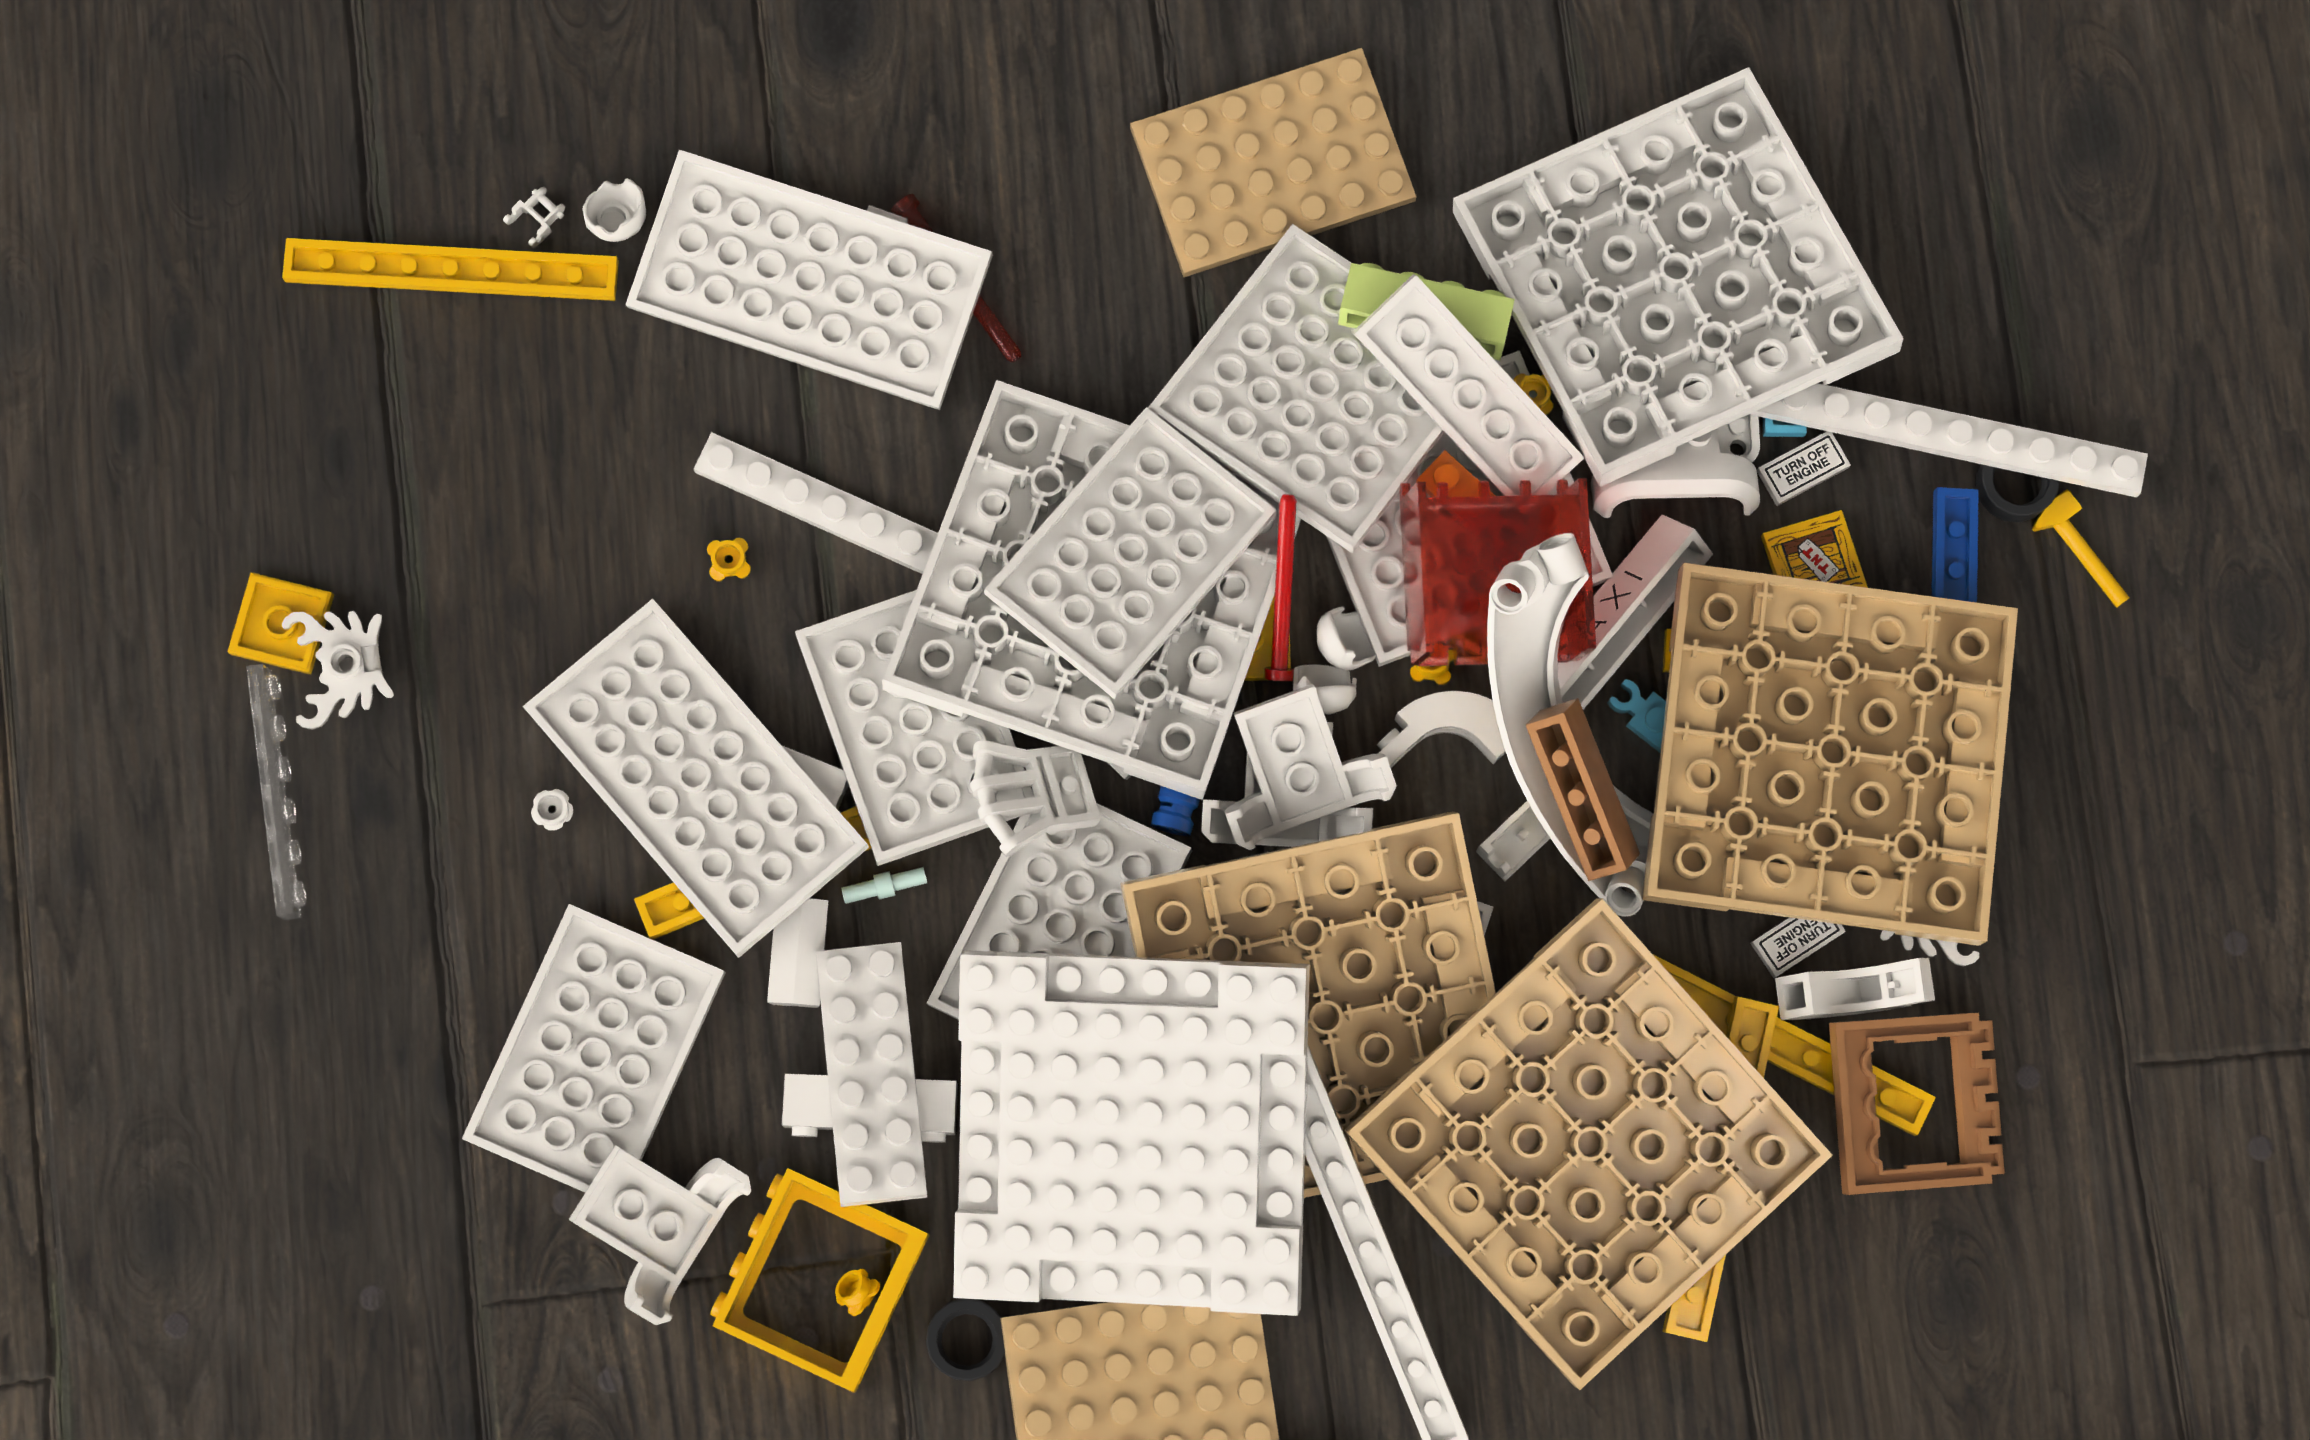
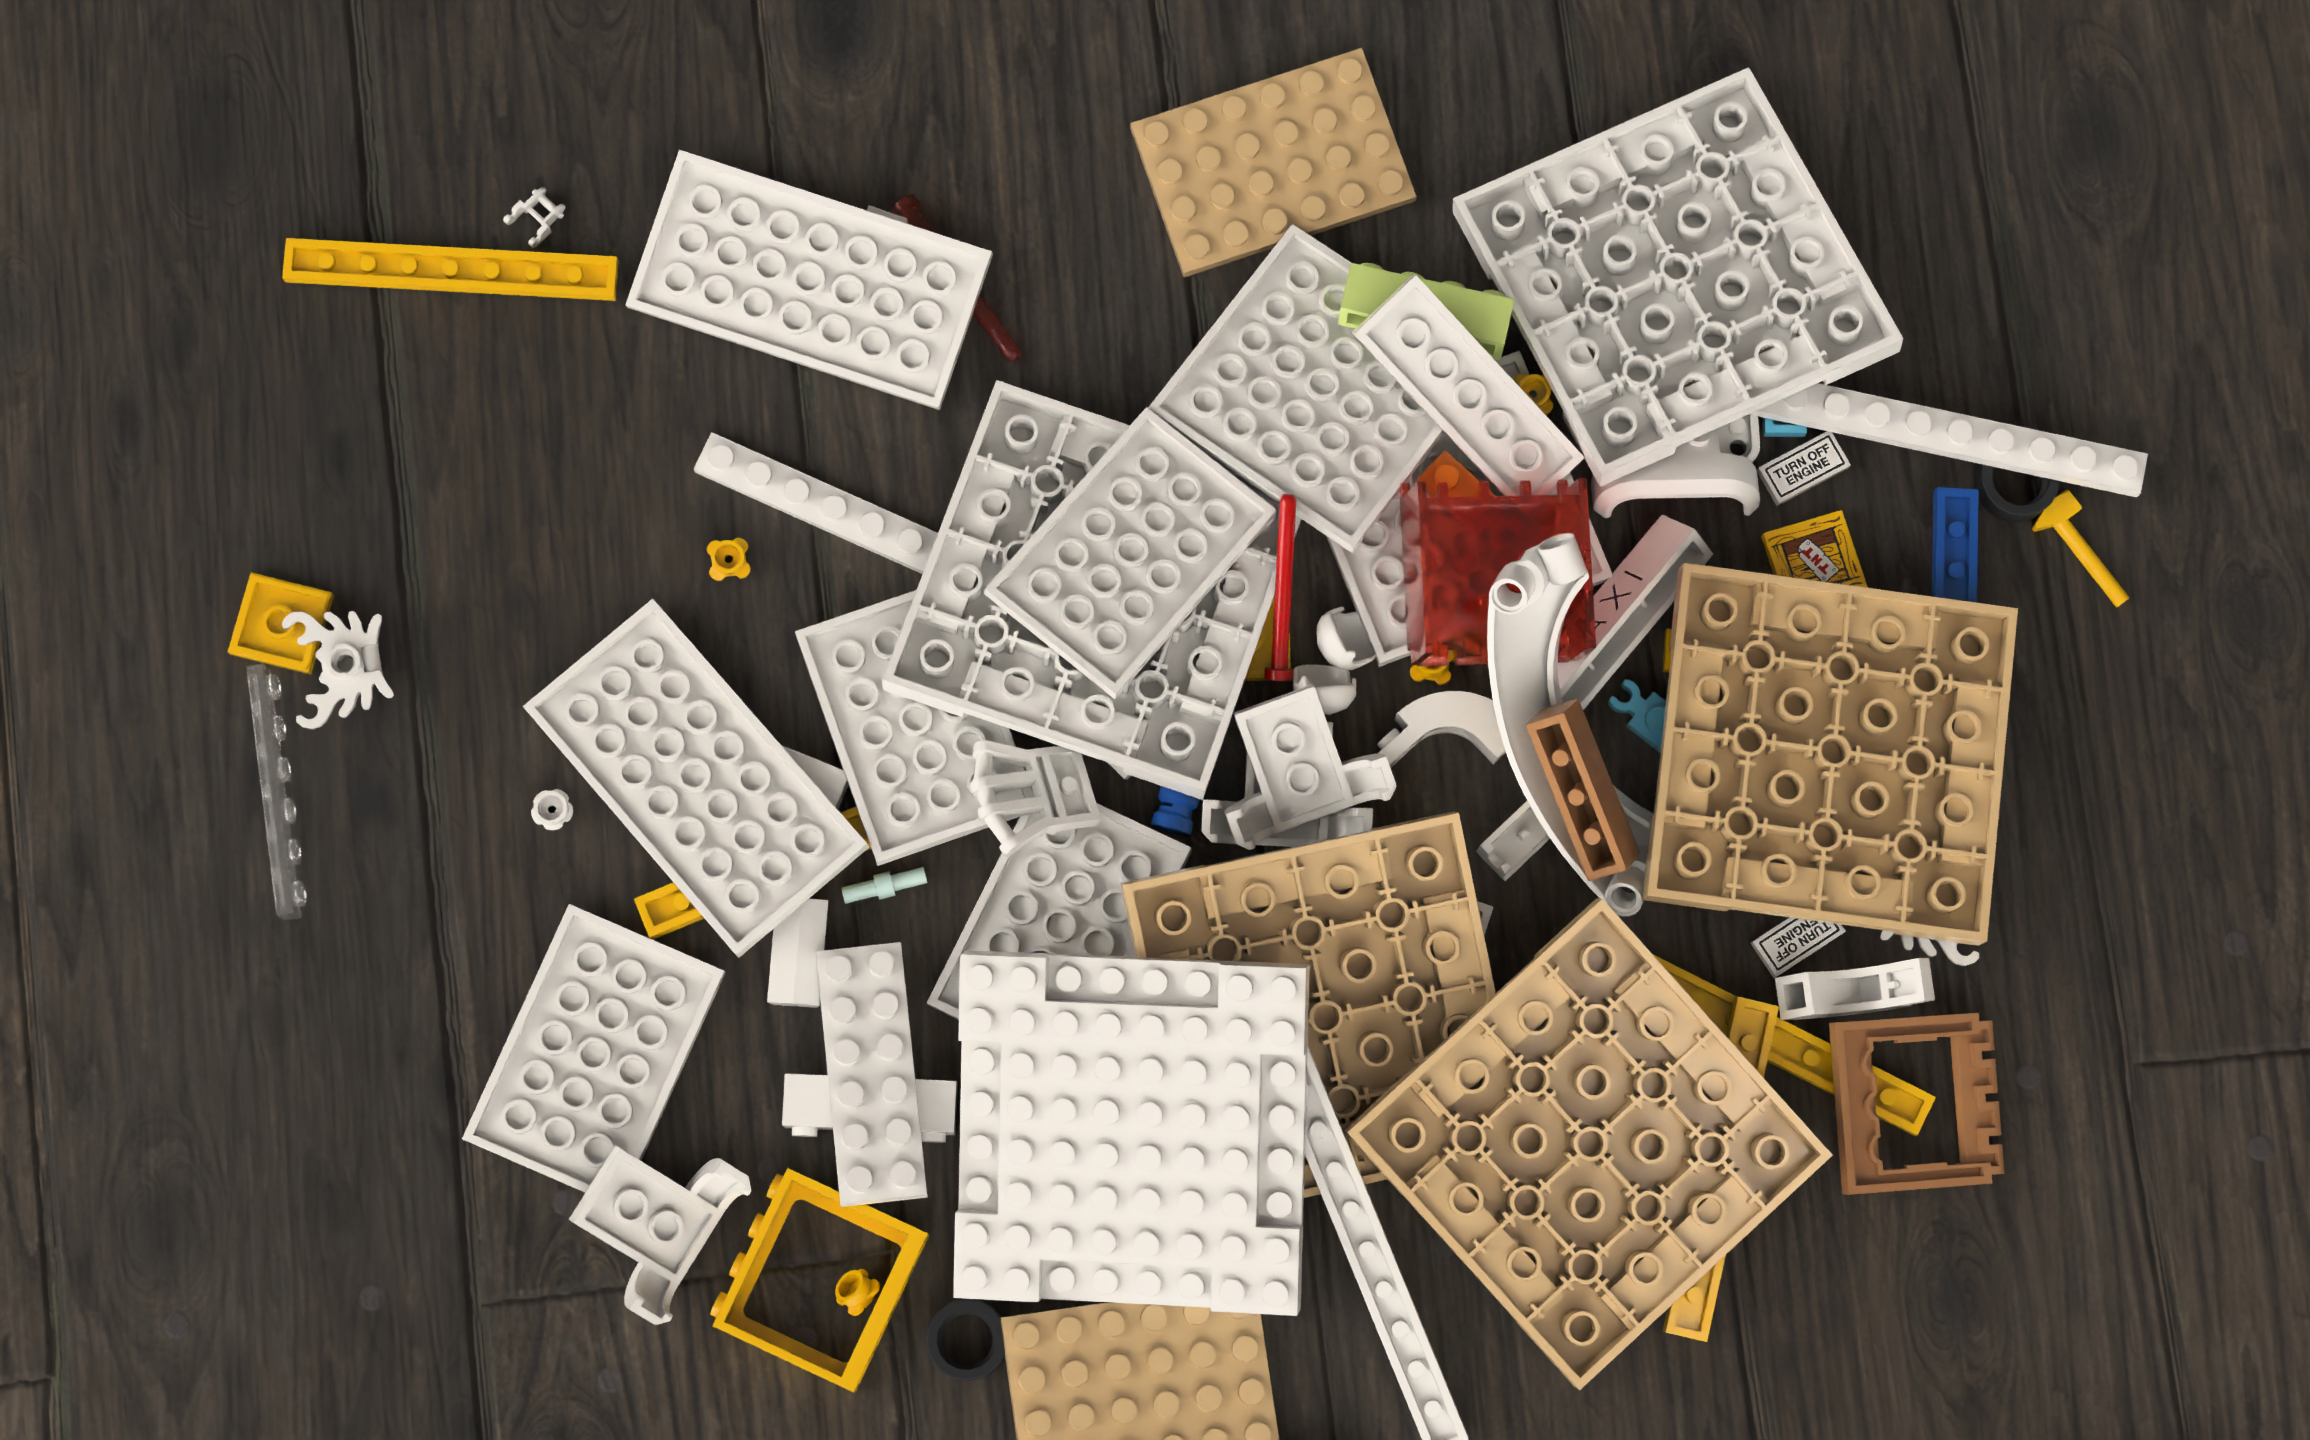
(615, 211): white hair -> none

